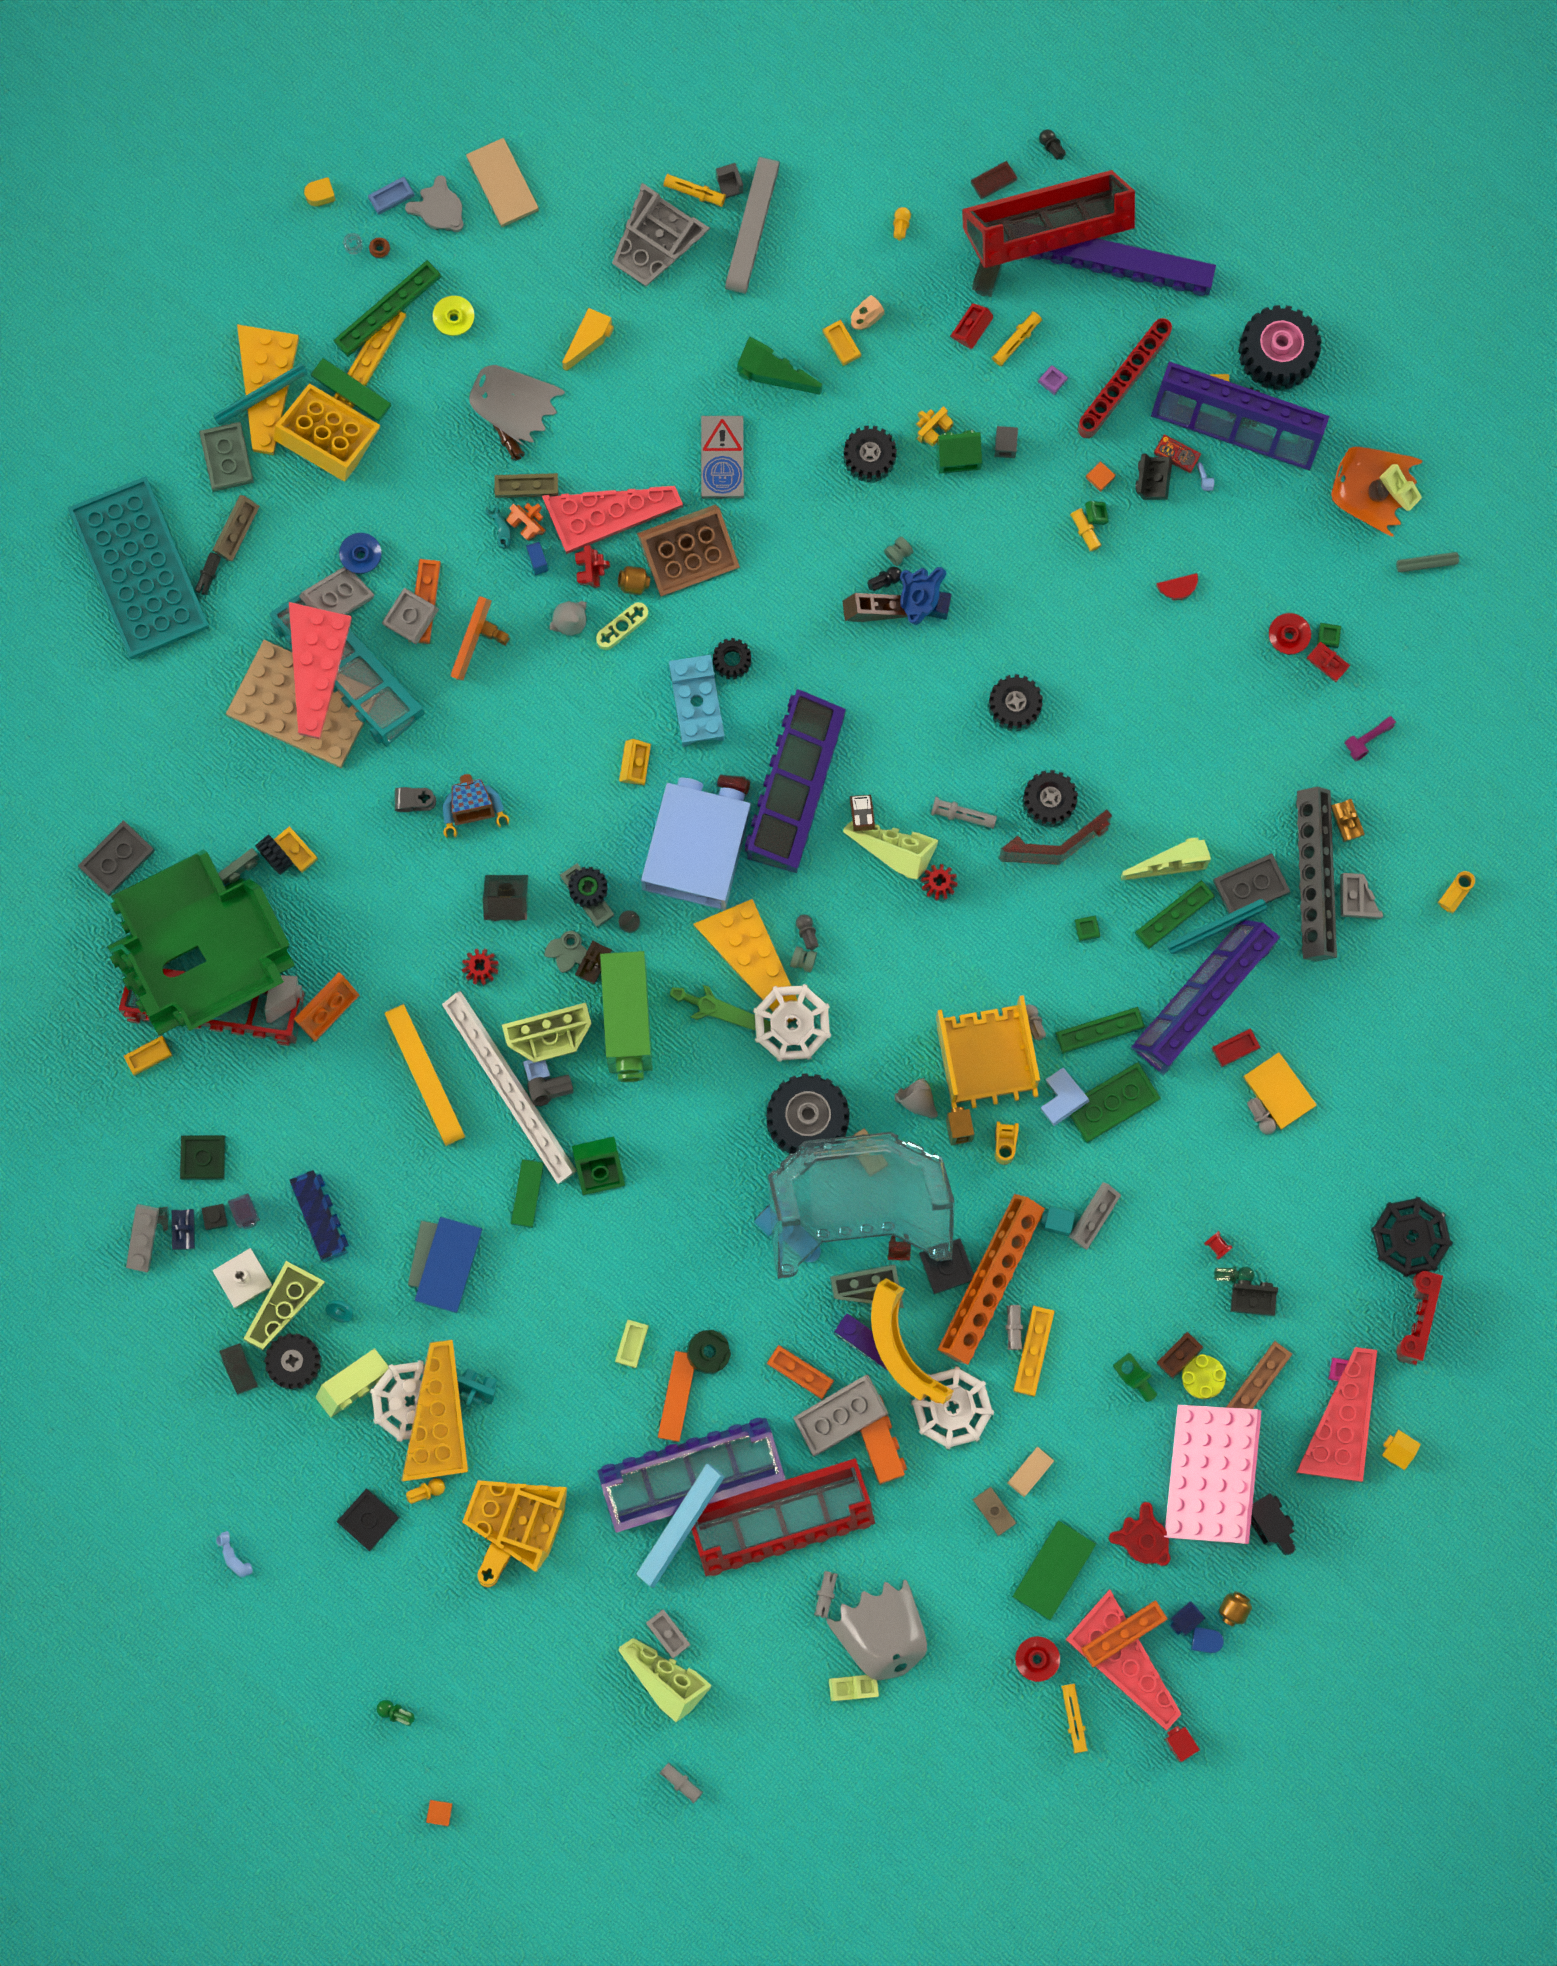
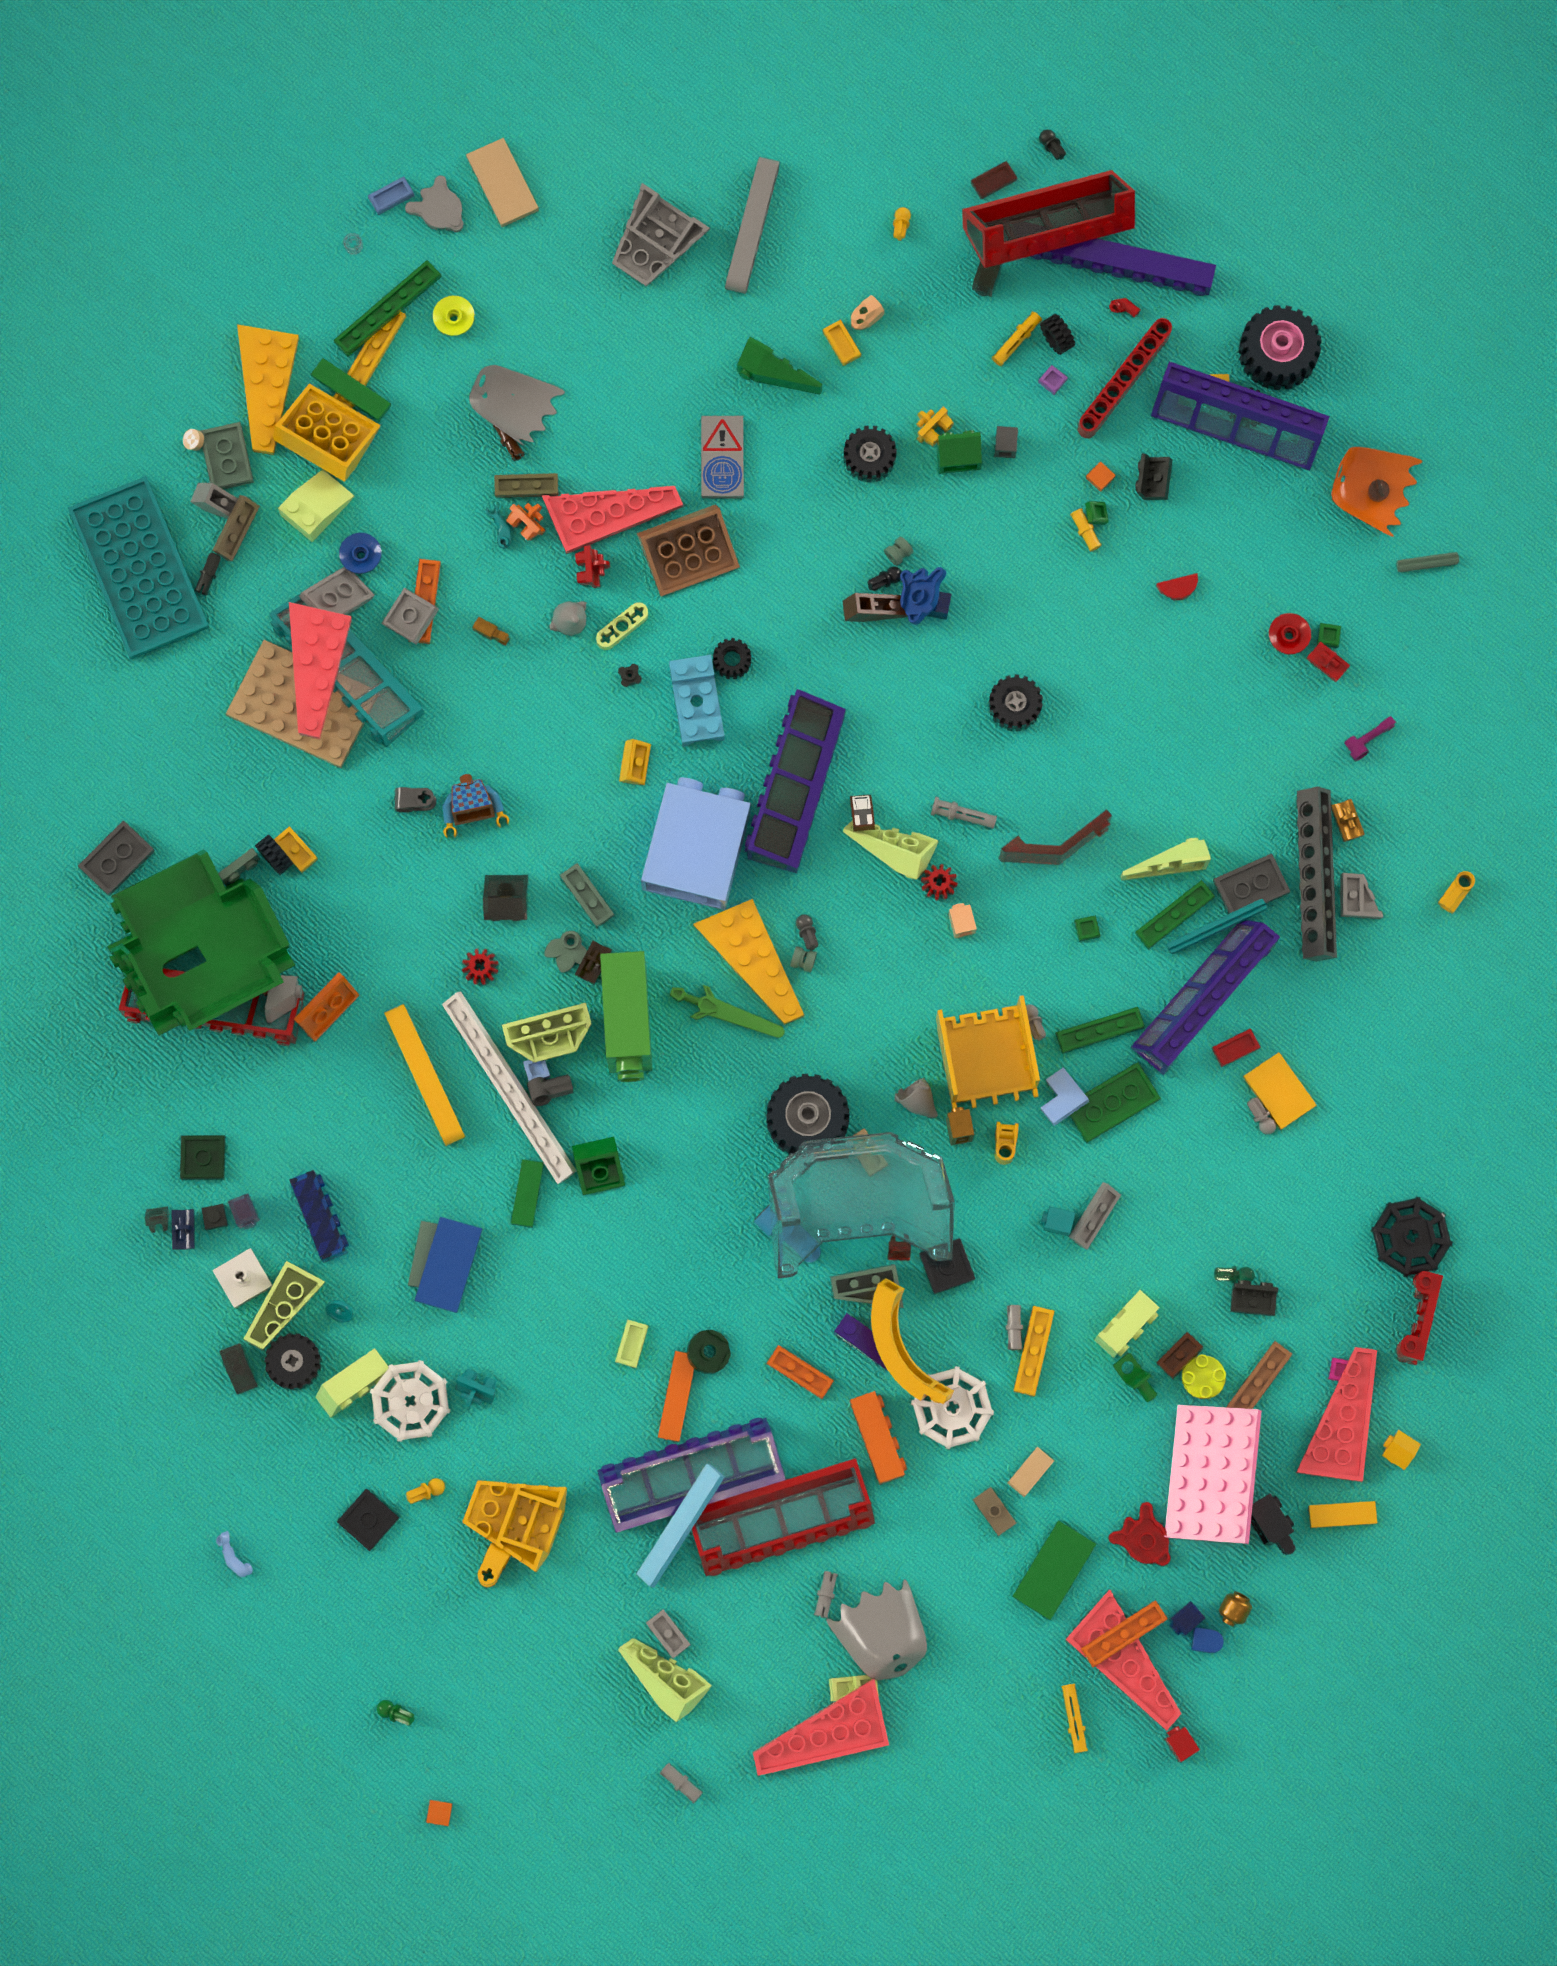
(142, 1238): light grey plate -> none
(148, 1055): yellow tile -> none
(193, 439): none -> tan tile
(213, 499): none -> light grey slope
(260, 394): teal axle -> none
(315, 504): none -> yellowish green slope
(319, 192): yellow piece -> none
(379, 242): dark orange plate -> none
(437, 1429): yellow wing -> none
(471, 638): orange tile -> none
(537, 558): blue piece -> none
(589, 336): yellow slope -> none
(597, 892): black bush -> none
(628, 681): none -> pearl dark grey plate
(629, 921): clear smoke tile -> none
(633, 580): pearl gold head -> none
(686, 187): yellow pin -> none
(729, 180): dark grey panel -> none
(734, 782): clear red cone -> none
(792, 1010): white plate -> none
(836, 1731): none -> coral wing
(840, 1415): light grey tile -> none
(962, 920): none -> light nougat brick
(972, 325): red slope -> none
(991, 1279): orange brick -> none
(1049, 1659): red dish -> none
(1050, 788): black wheel -> none
(1057, 334): none -> black tyre
(1124, 305): none -> red arm
(1127, 1324): none -> yellowish green wedge
(1180, 454): tile -> none
(1206, 483): light blue hand -> none
(1218, 1245): red bush -> none
(1342, 1514): none -> yellow tile
(1401, 490): yellowish green slope -> none

